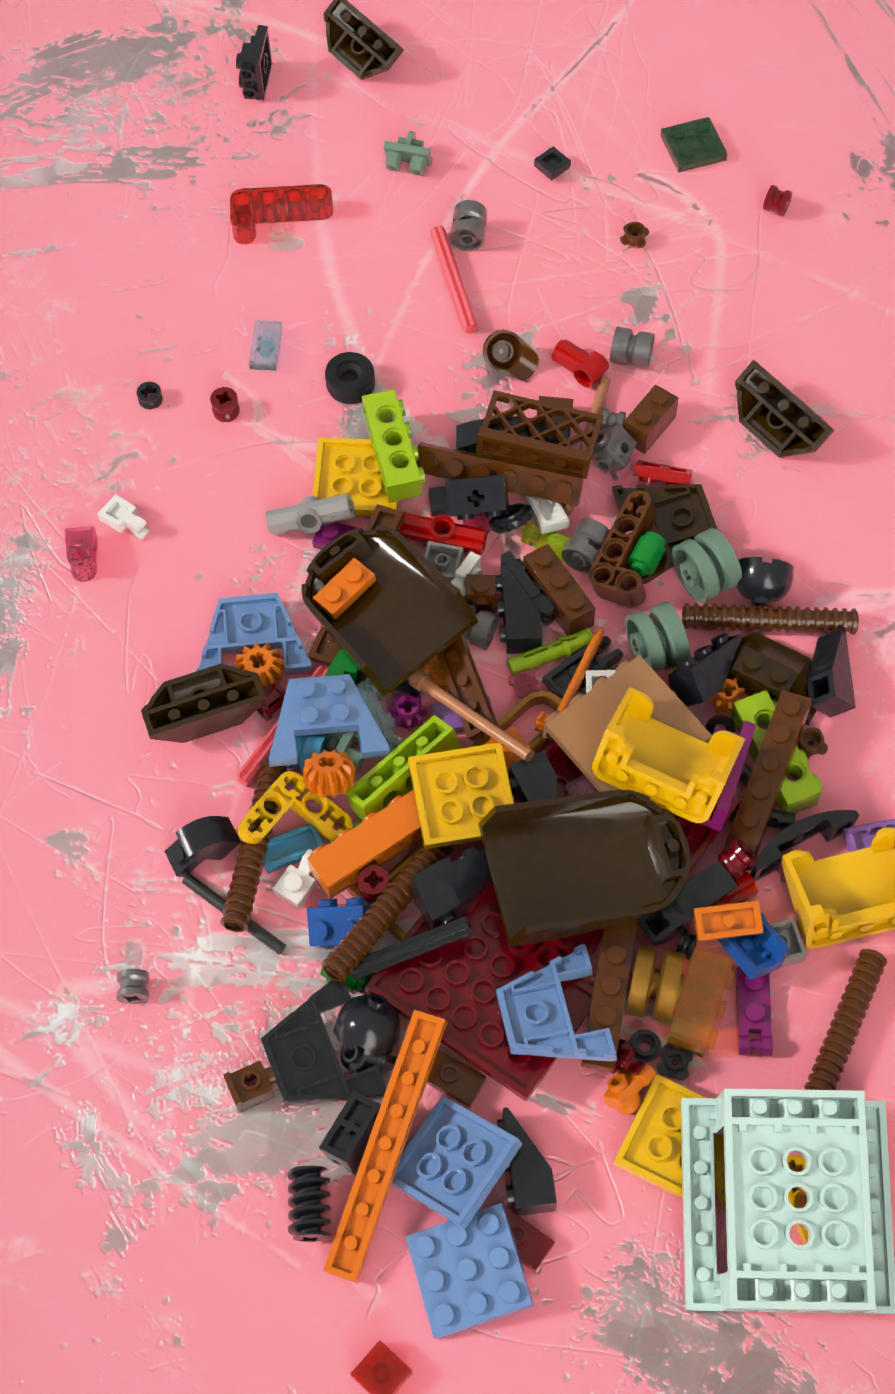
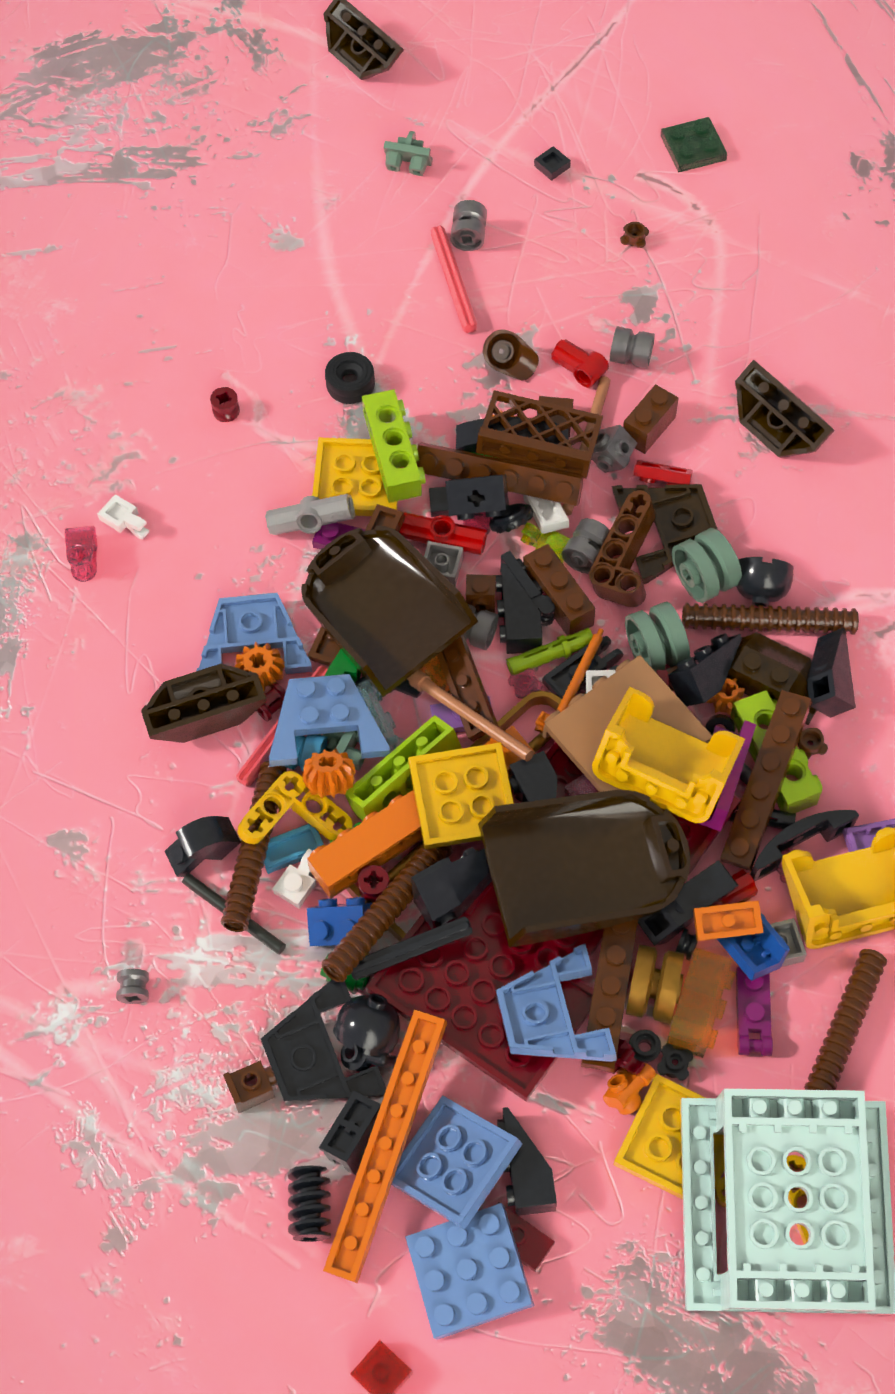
(156, 398): black bush -> none
(255, 65): black plate -> none
(265, 345): clear light blue plate -> none
(276, 205): clear red beam -> none
(344, 588): orange plate -> none
(408, 703): magenta gear -> none
(455, 1079): reddish brown plate -> none
(470, 565): white plate -> none
(612, 419): flat silver wheel -> none
(647, 553): green brick -> none
(738, 858): dark red wheel -> none
(777, 200): dark red wheel -> none

